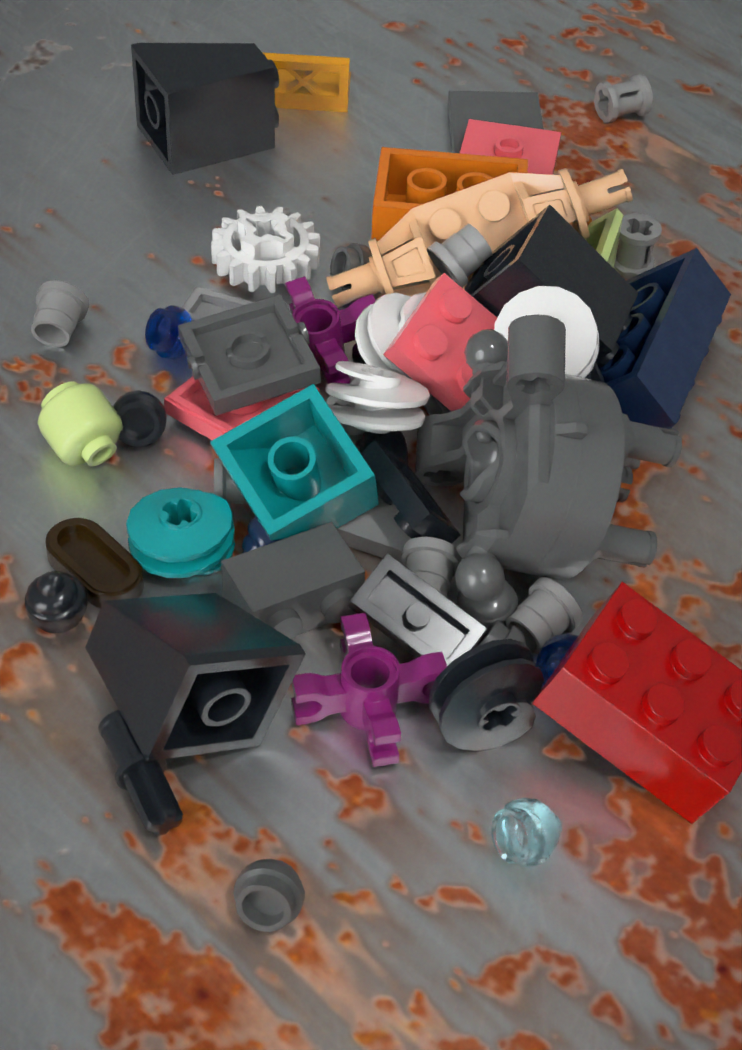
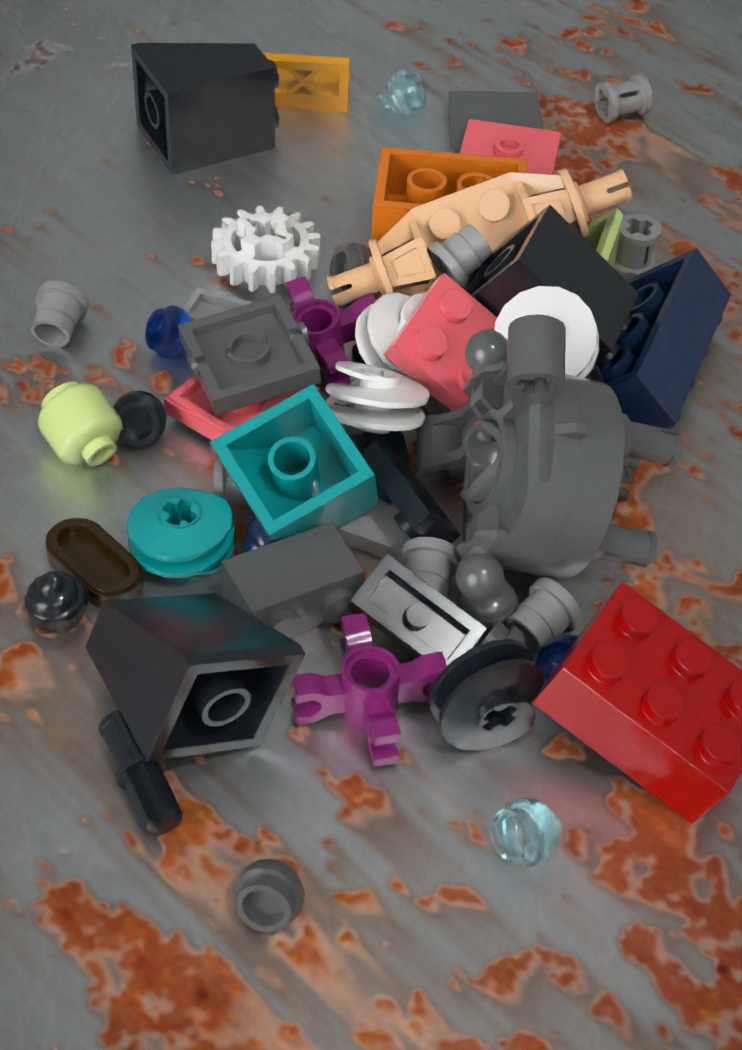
(403, 93): none -> clear light blue plate

